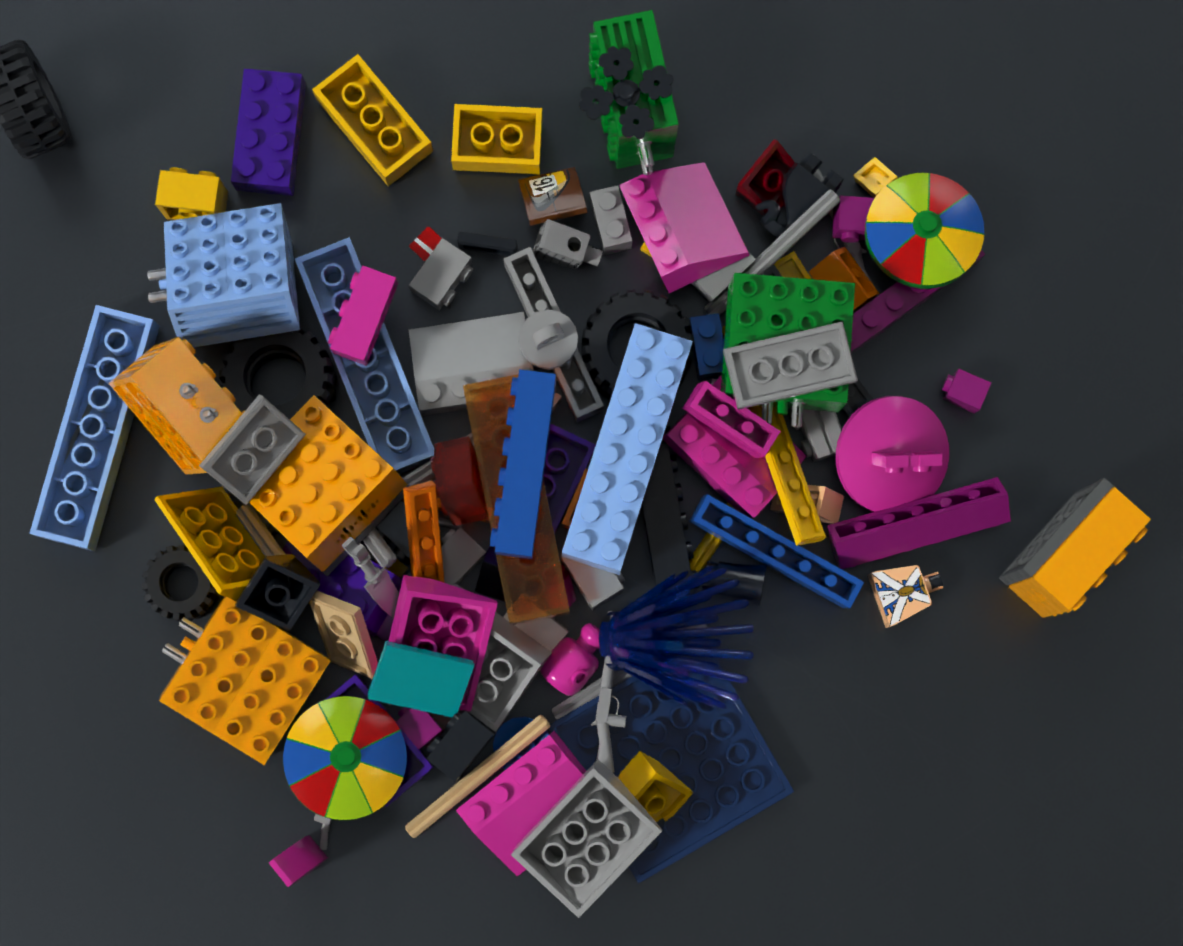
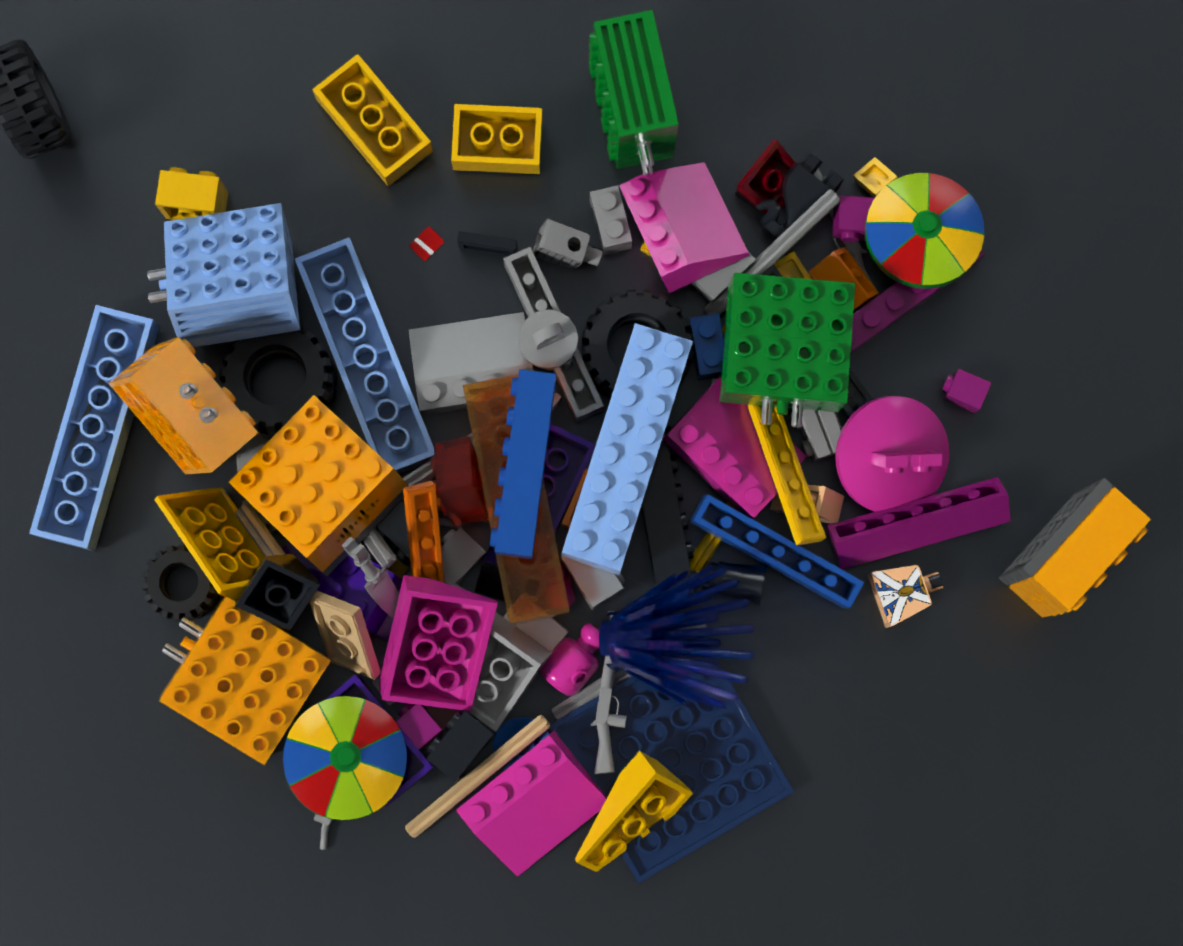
(252, 449): light grey tile -> none
(268, 132): dark purple brick -> none
(298, 860): dark pink slope -> none
(363, 315): dark pink brick -> none
(420, 679): teal tile -> none
(441, 275): light grey brick -> none
(552, 196): reddish brown slope -> none
(587, 839): light grey slope -> none
(626, 92): black plant -> none
(737, 426): dark pink brick -> none
(790, 365): light grey tile -> none

